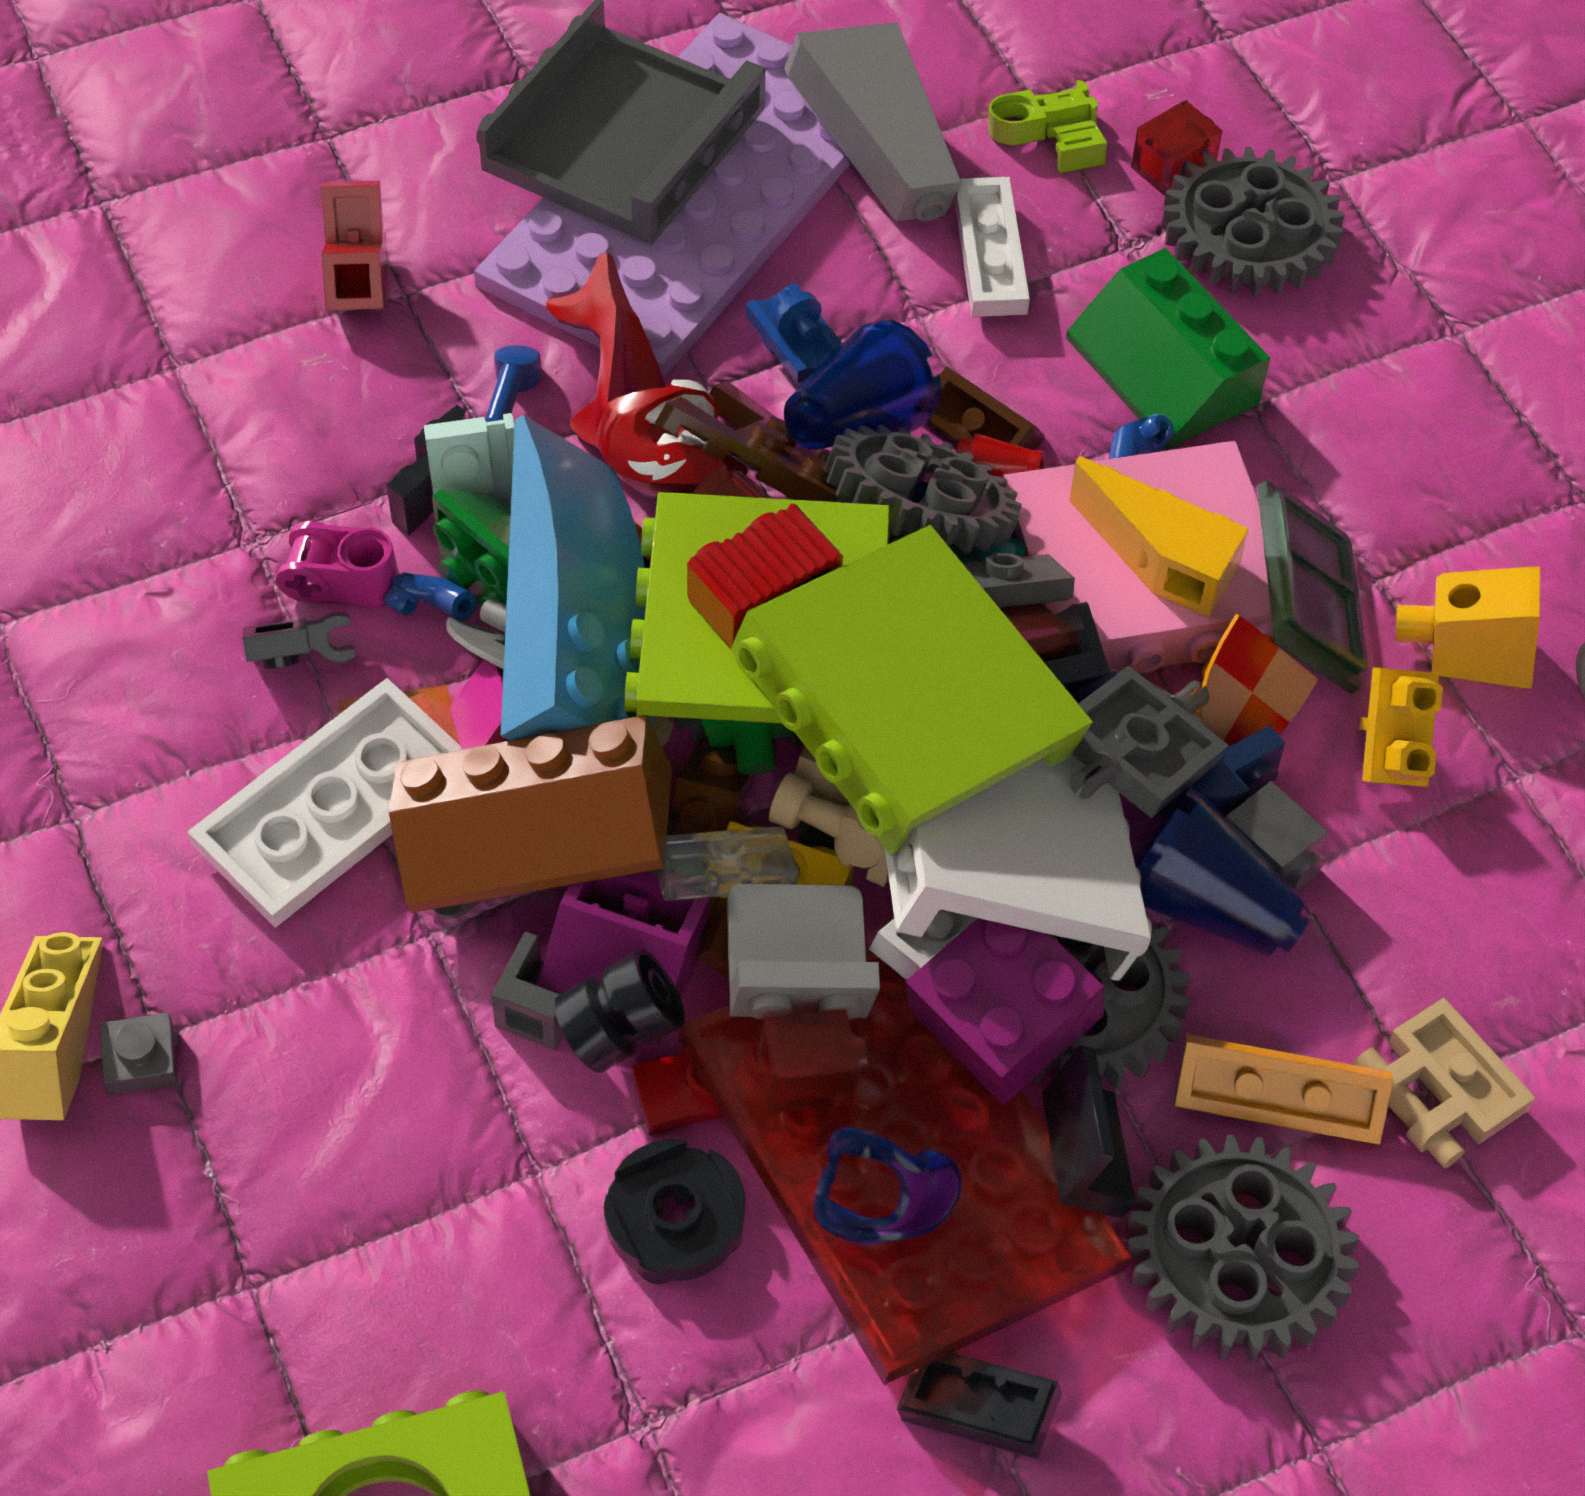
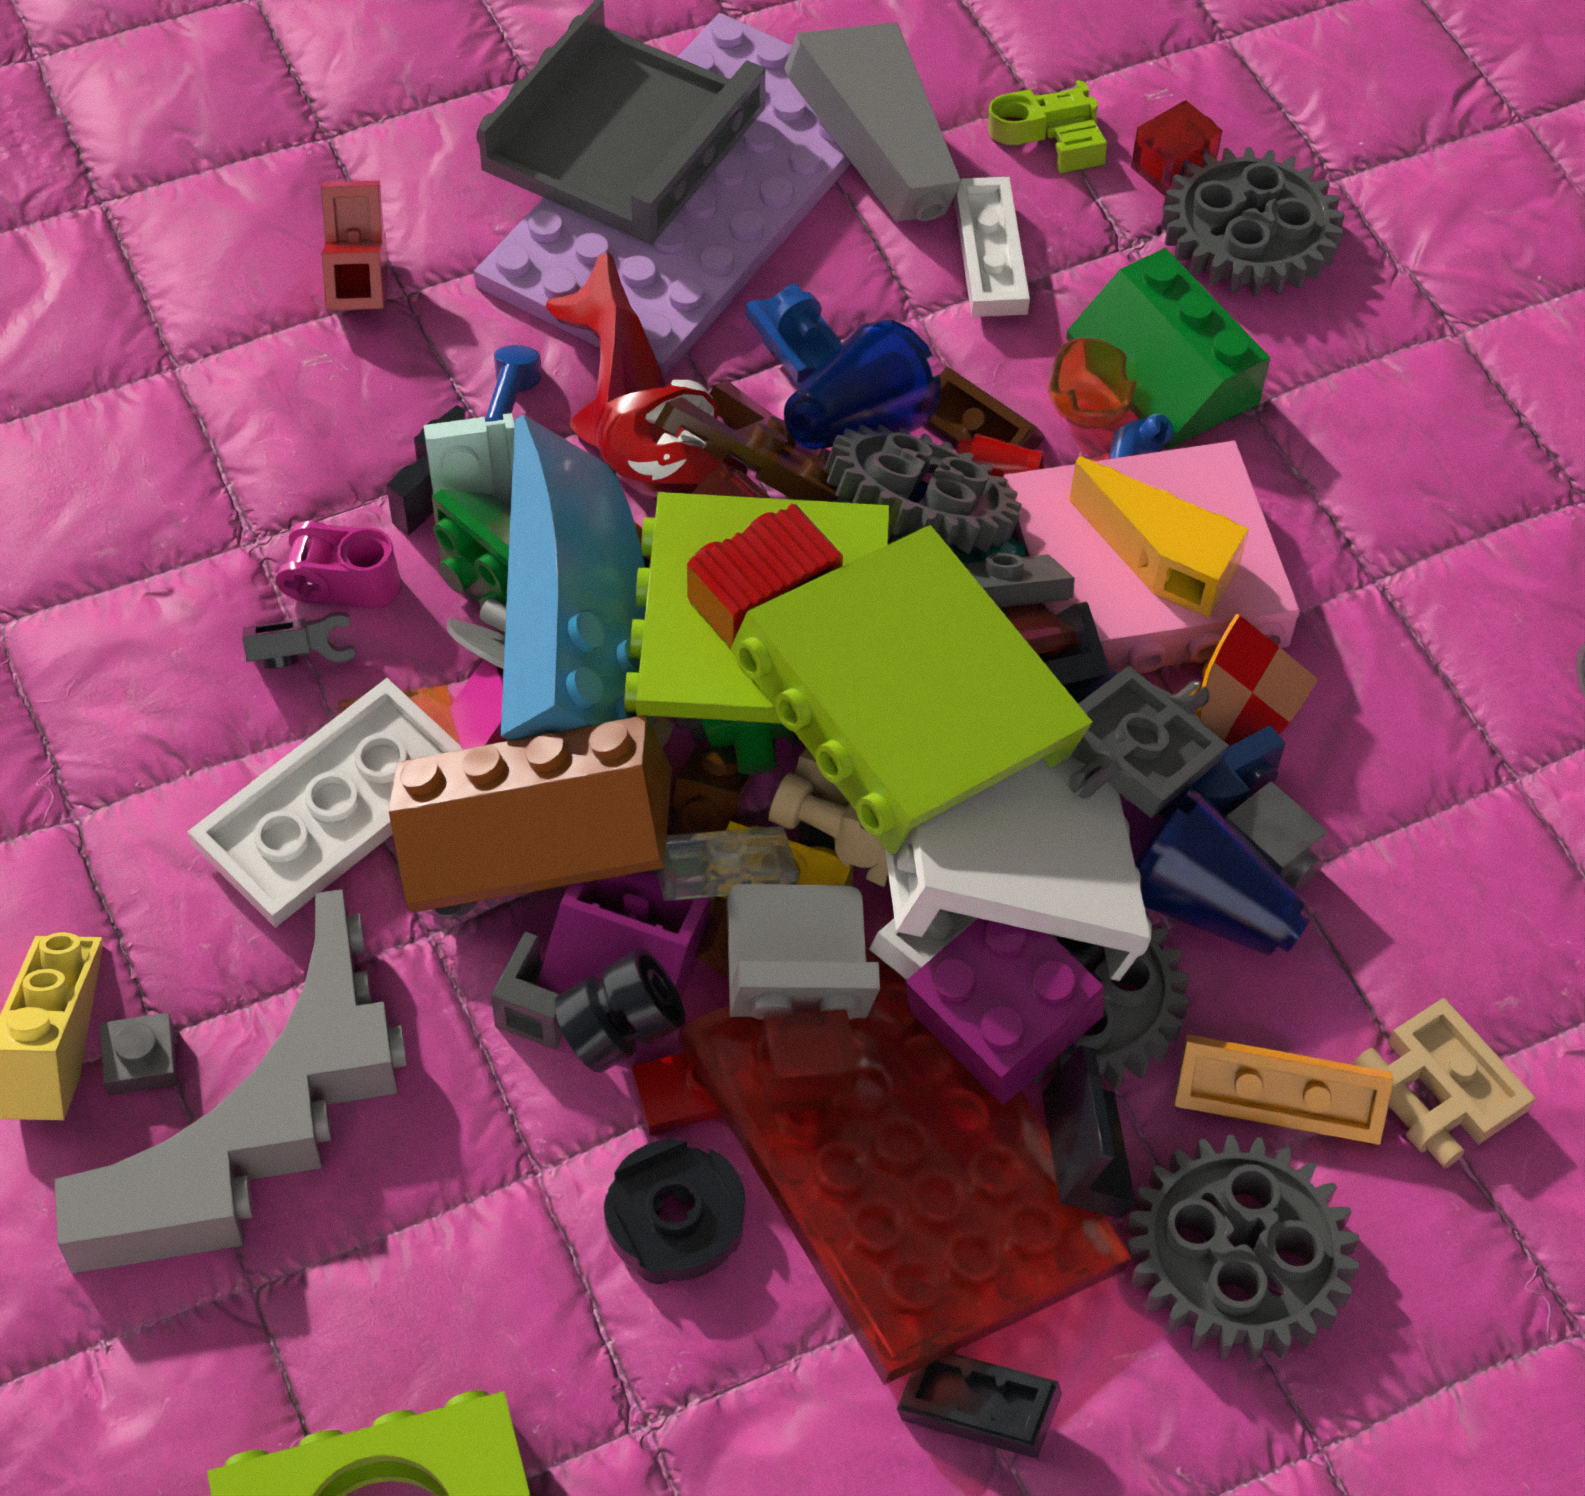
(197, 1184): none -> light grey arch
(433, 590): blue arm -> none
(927, 1197): clear blue piece -> none
(1090, 383): none -> clear orange hair
(1312, 588): piece -> none
(1401, 727): yellow hips -> none
(1479, 625): yellow torso -> none

